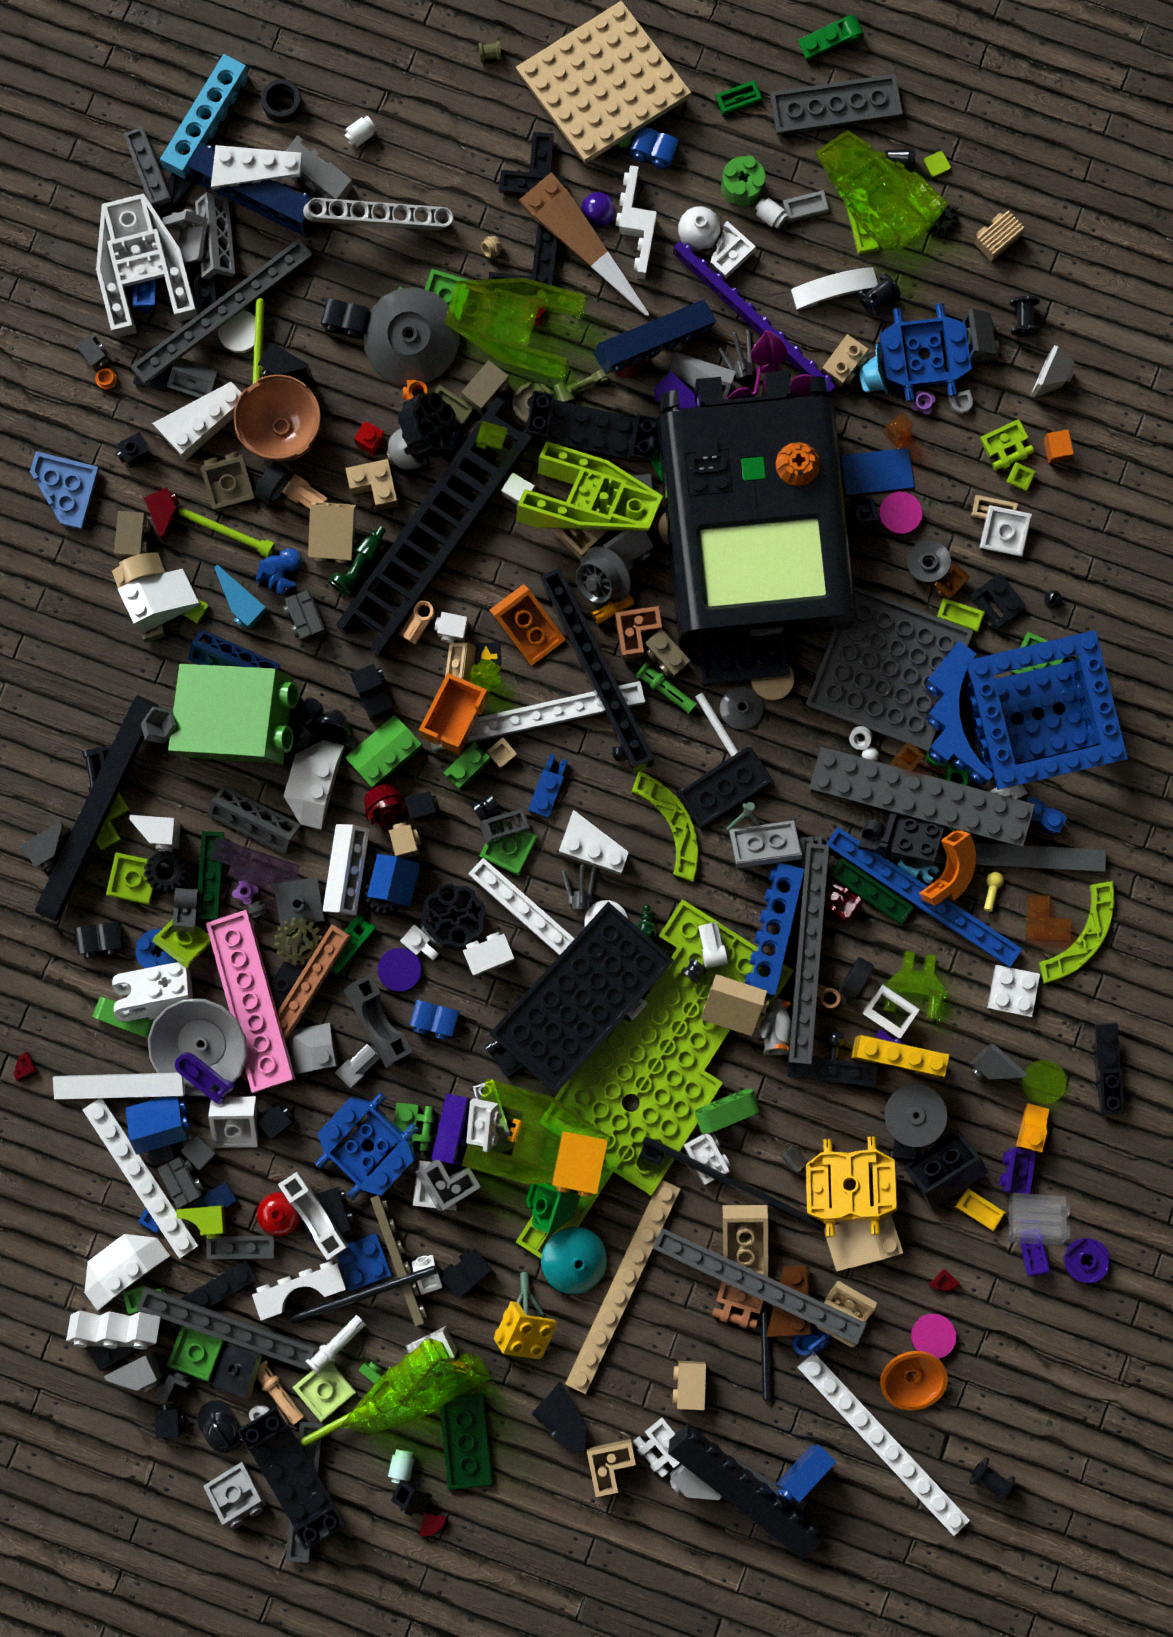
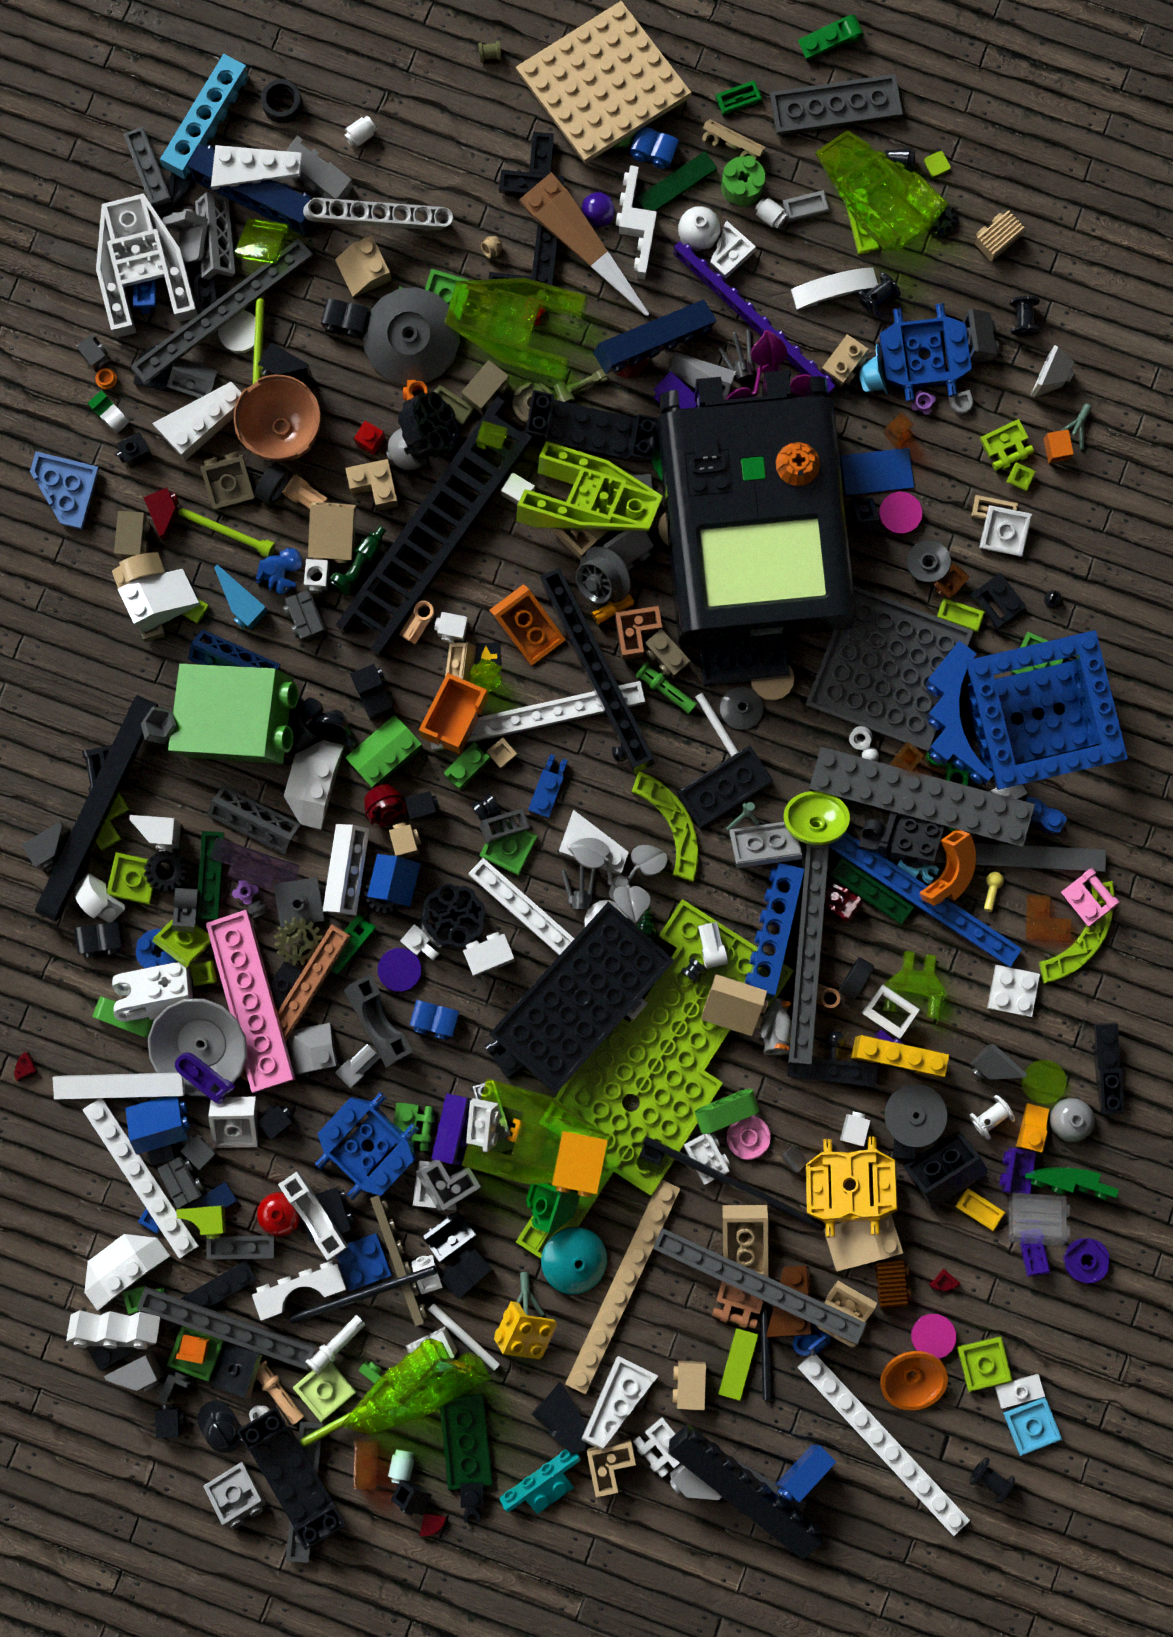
(95, 901): none -> white brick
(108, 412): none -> leg
(193, 1349): none -> orange panel
(203, 973): none -> lime tile
(262, 240): none -> clear neon green tile
(314, 566): none -> white brick
(363, 266): none -> tan slope
(366, 1463): none -> clear orange brick
(449, 1237): none -> black bracket
(464, 1337): none -> white bar
(471, 1498): none -> black plate
(543, 1485): none -> teal bracket
(618, 1398): none -> white wing
(649, 859): none -> light grey plant
(677, 183): none -> dark green tile
(732, 139): none -> tan plate
(738, 1364): none -> lime tile
(748, 1138): none -> bright pink tile
(816, 818): none -> lime dish
(855, 1129): none -> white brick
(892, 1283): none -> reddish brown brick
(984, 1364): none -> lime plate
(994, 1115): none -> white hose
(1019, 1391): none -> white plate
(1032, 1426): none -> medium azure tile
(1068, 1179): none -> green slope
(1072, 1120): none -> light grey cylinder
(1079, 422): none -> sand green plant
(1084, 902): none -> bright pink plate

